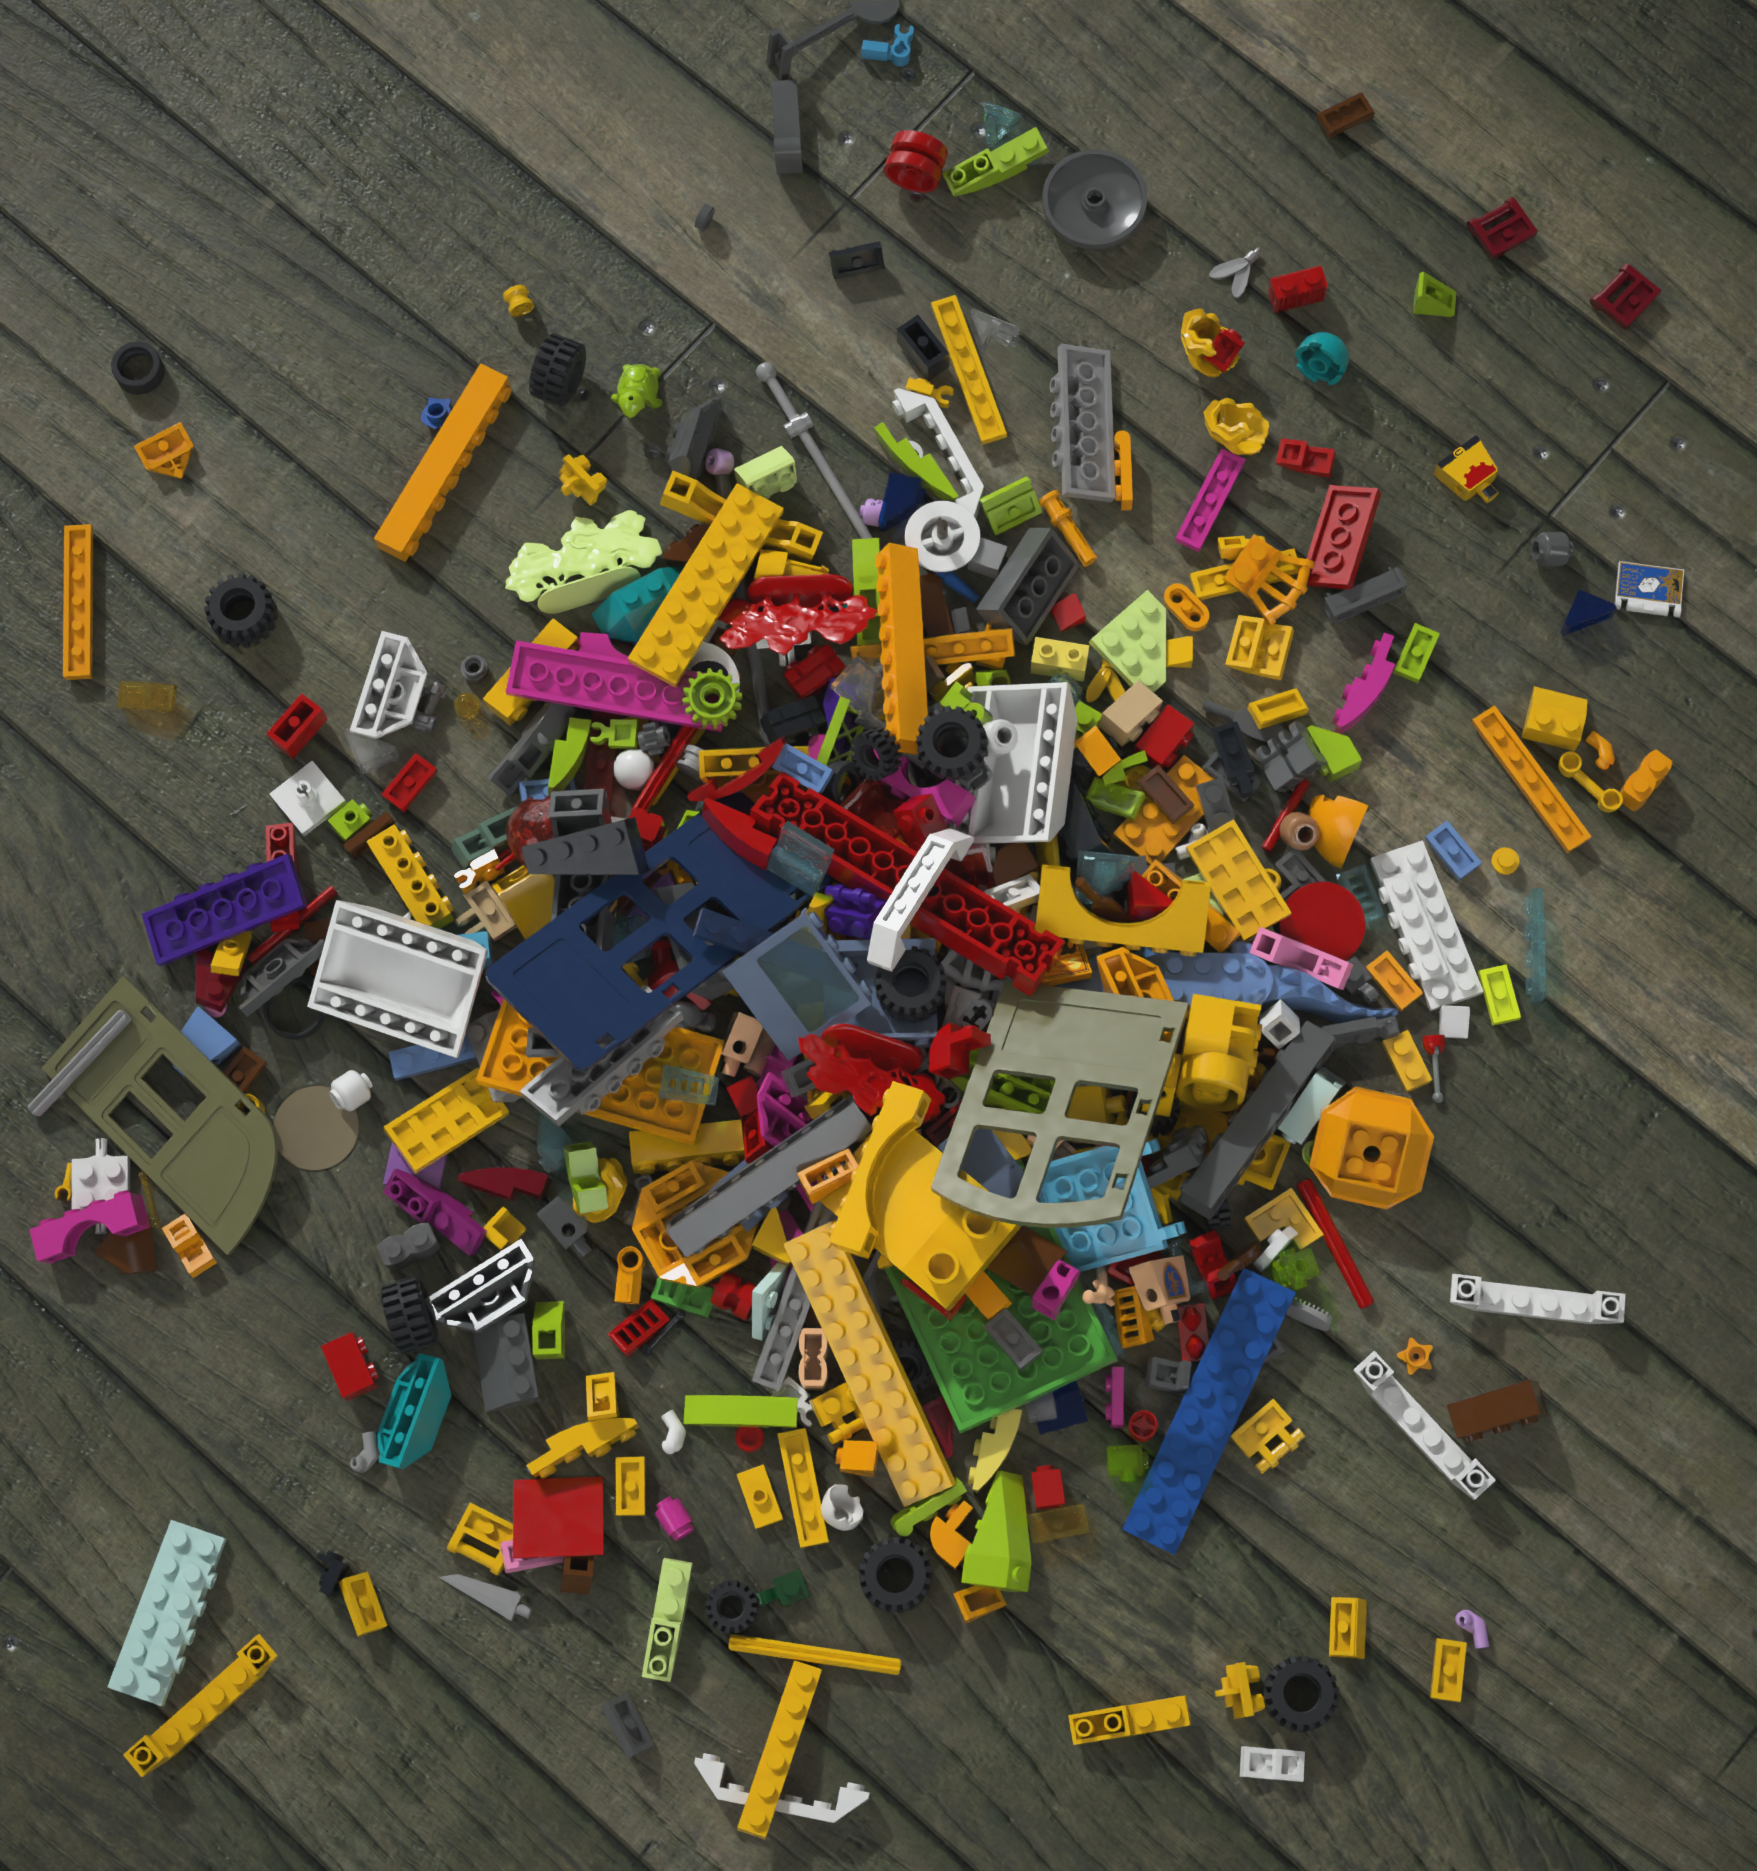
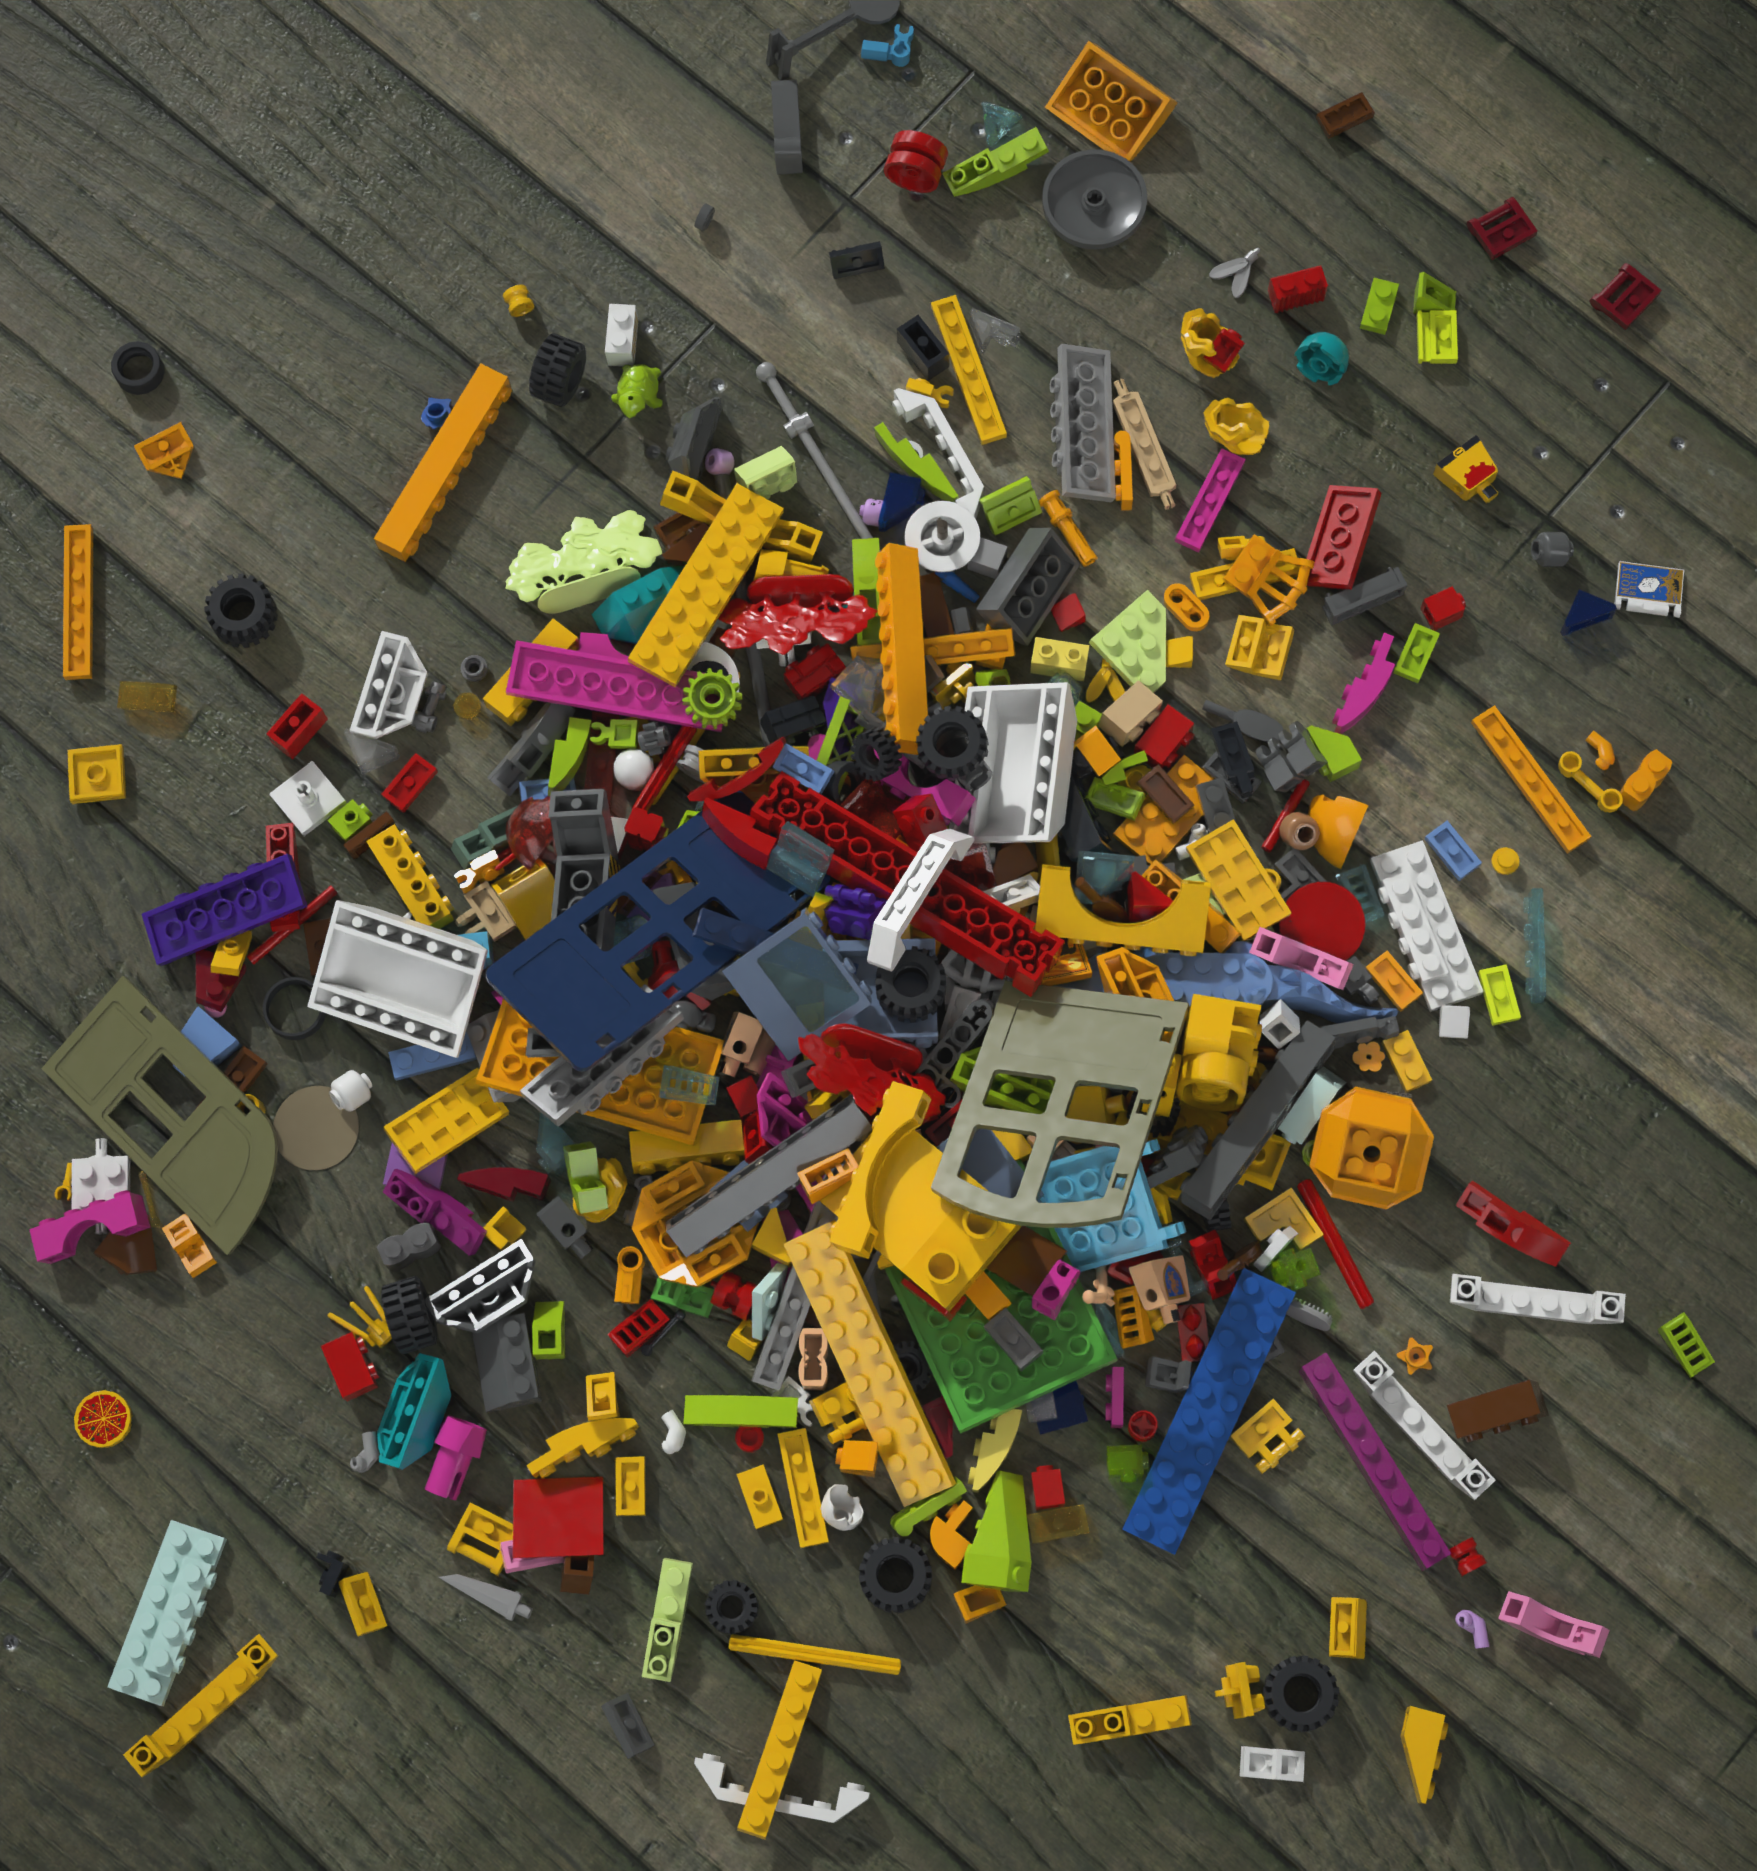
(79, 1063): light grey axle -> none
(96, 774): none -> yellow plate
(103, 1419): none -> tile
(276, 970): dark grey wing -> none
(378, 1330): none -> yellow plant
(458, 1445): none -> dark pink piece
(578, 481): yellow hips -> none
(595, 851): black wedge -> none
(621, 335): none -> white brick
(674, 528): none -> reddish brown tile
(674, 1518): dark pink brick -> none
(742, 1341): none -> yellow slope
(788, 1588): dark green plate -> none
(952, 1047): red brick -> none
(960, 697): lime leg -> none
(1001, 737): white head -> none
(1110, 103): none -> light orange slope
(1144, 444): none -> tan plate
(1277, 708): yellow tile -> none
(1304, 458): red slope -> none
(1373, 1050): none -> light orange plant
(1374, 1462): none -> magenta brick
(1379, 306): none -> lime plate
(1420, 1741): none -> yellow slope
(1434, 1046): hinge -> none
(1437, 337): none -> neon yellow plate
(1443, 608): none -> red brick
(1448, 1670): yellow plate -> none
(1470, 1562): none -> red wheel
(1511, 1226): none -> red slope
(1553, 1626): none -> bright pink arch
(1555, 719): yellow slope -> none
(1671, 1341): none -> lime slope

